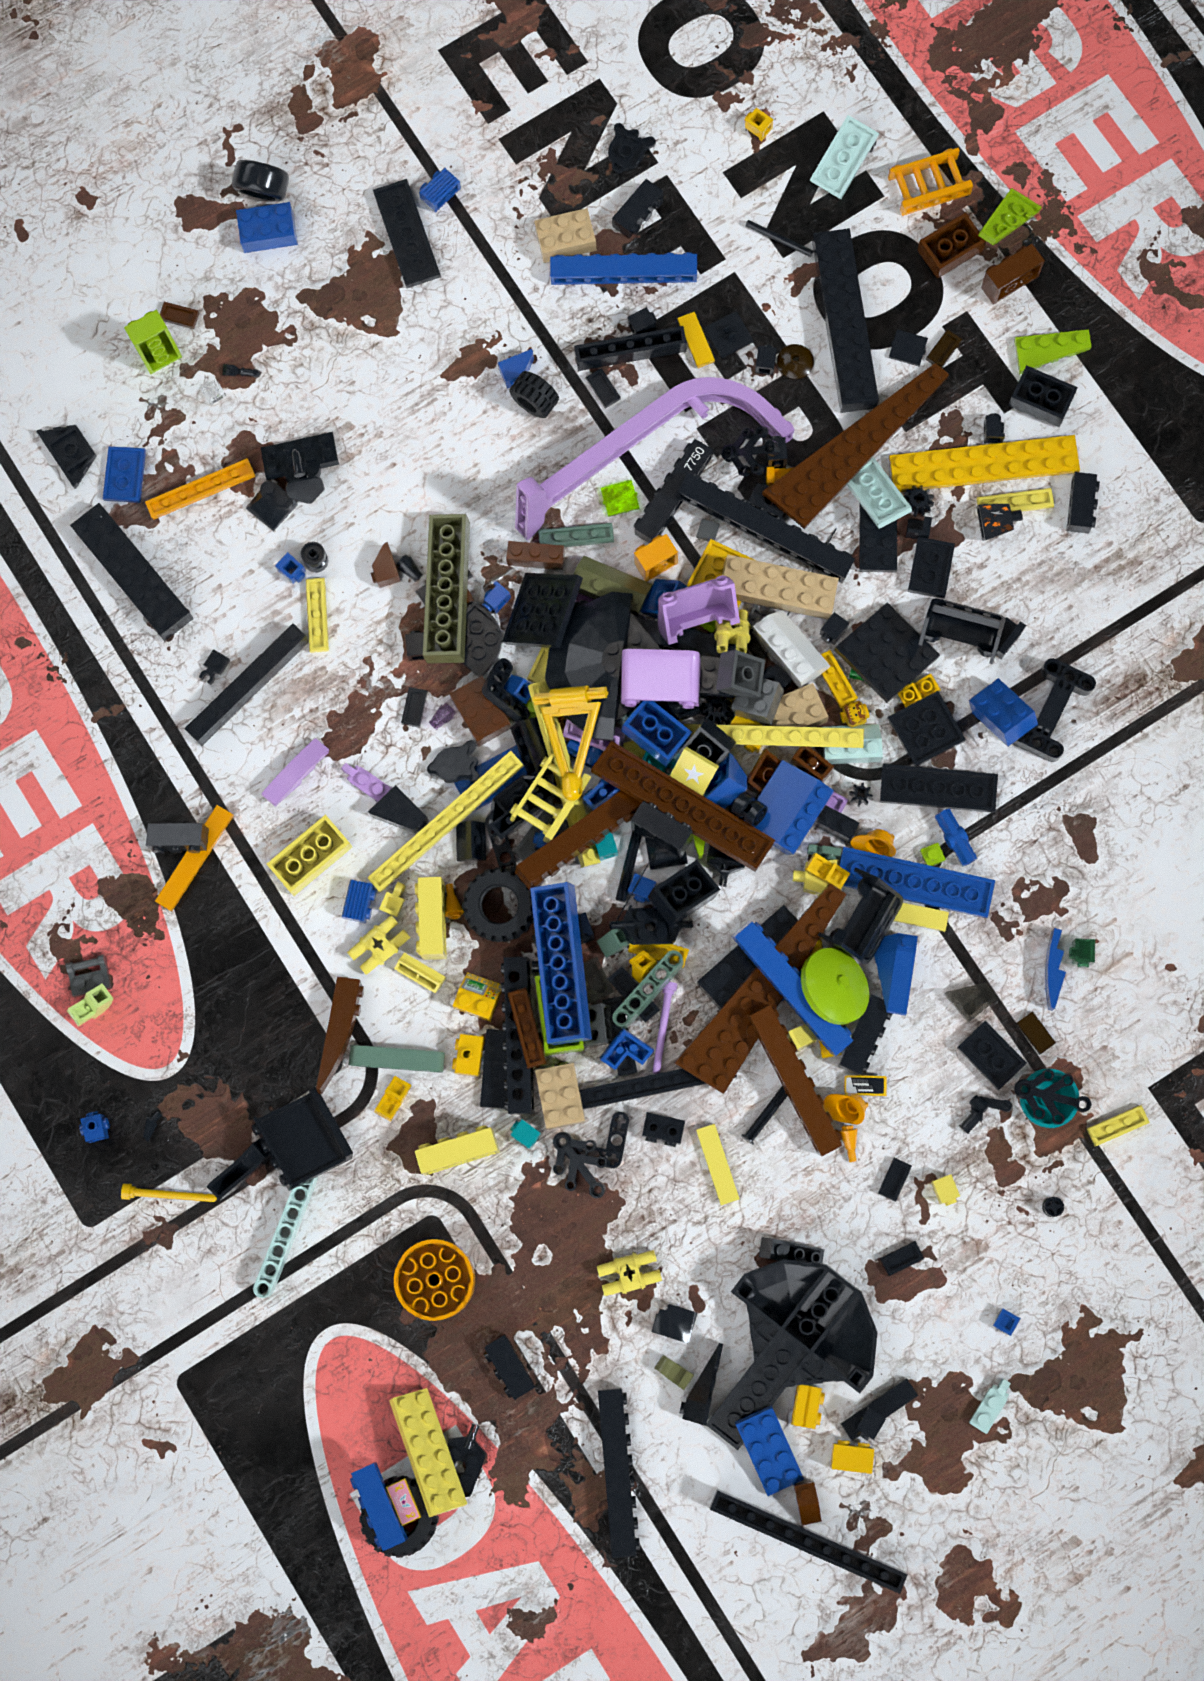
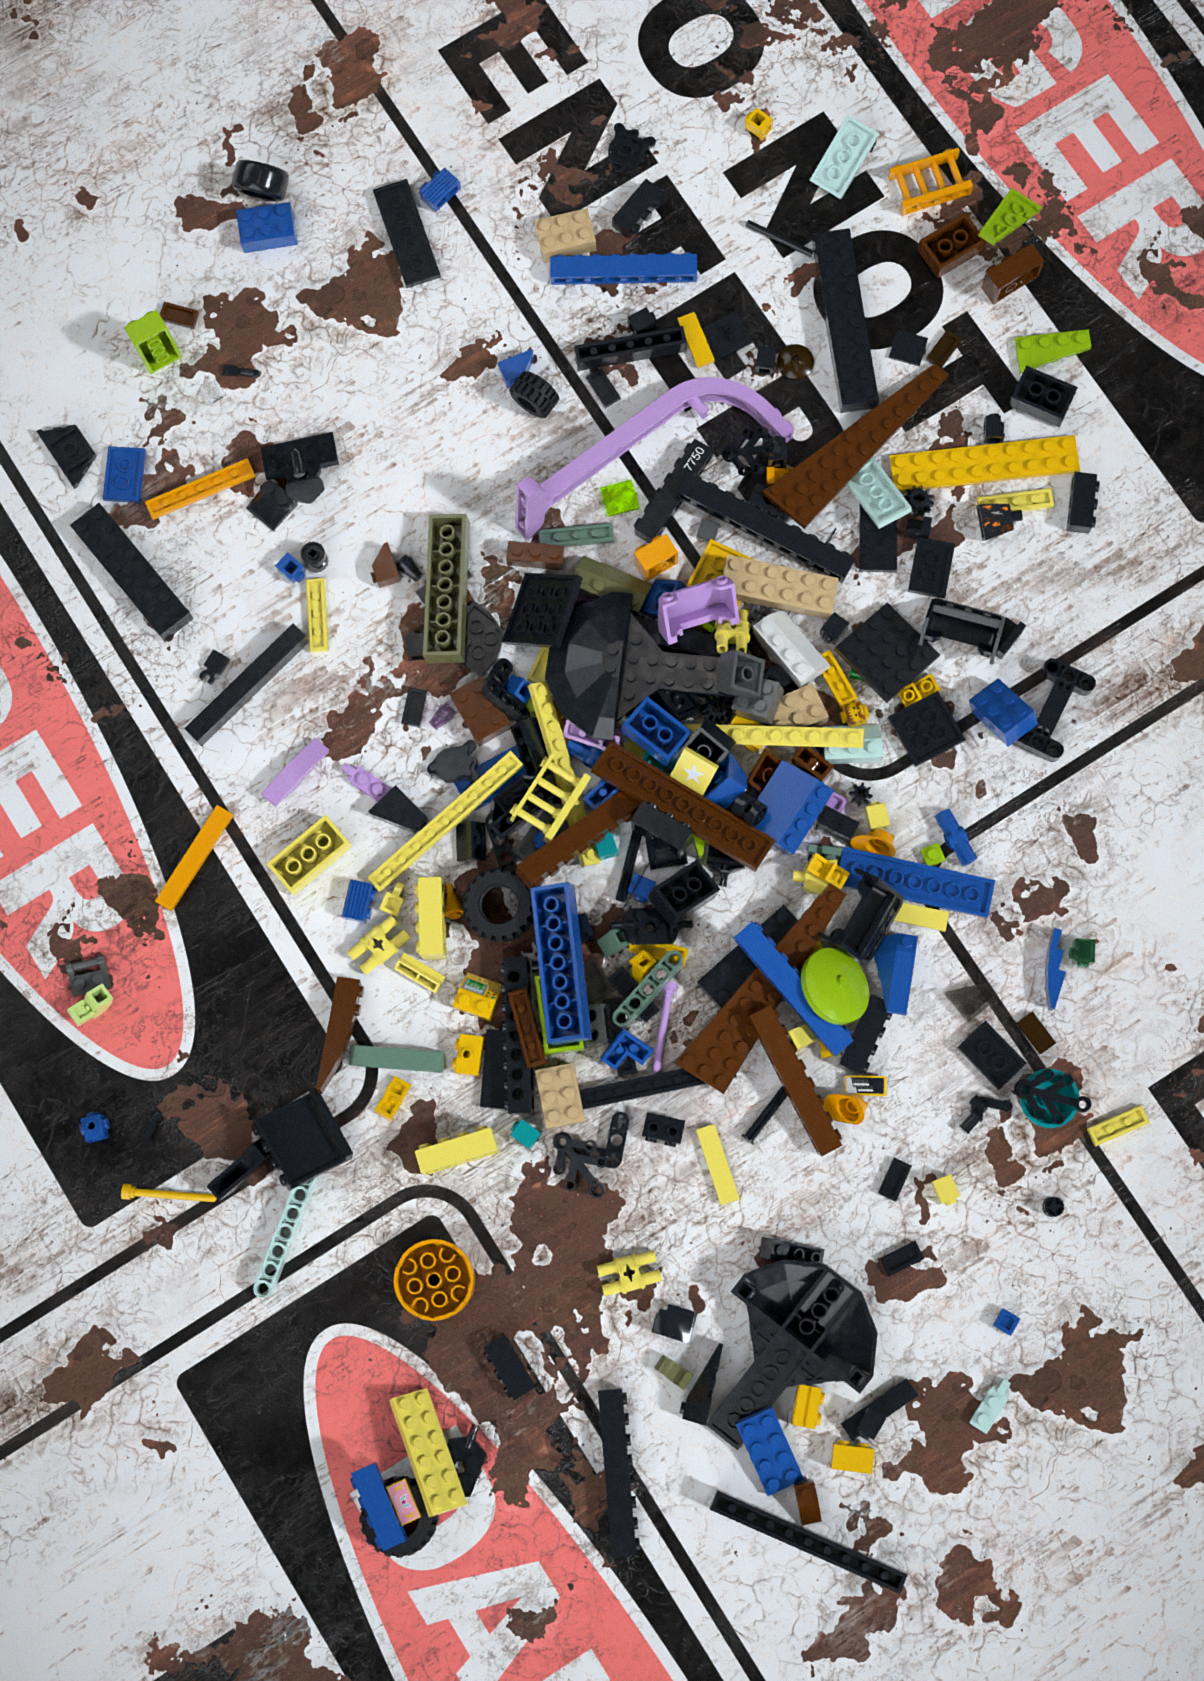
(177, 837): black brick -> none
(496, 598): blue brick -> none
(565, 703): yellow piece -> none
(660, 676): lavender windscreen -> none
(849, 1139): light orange cone -> none
(877, 816): none -> light yellow brick
(938, 788): black plate -> none

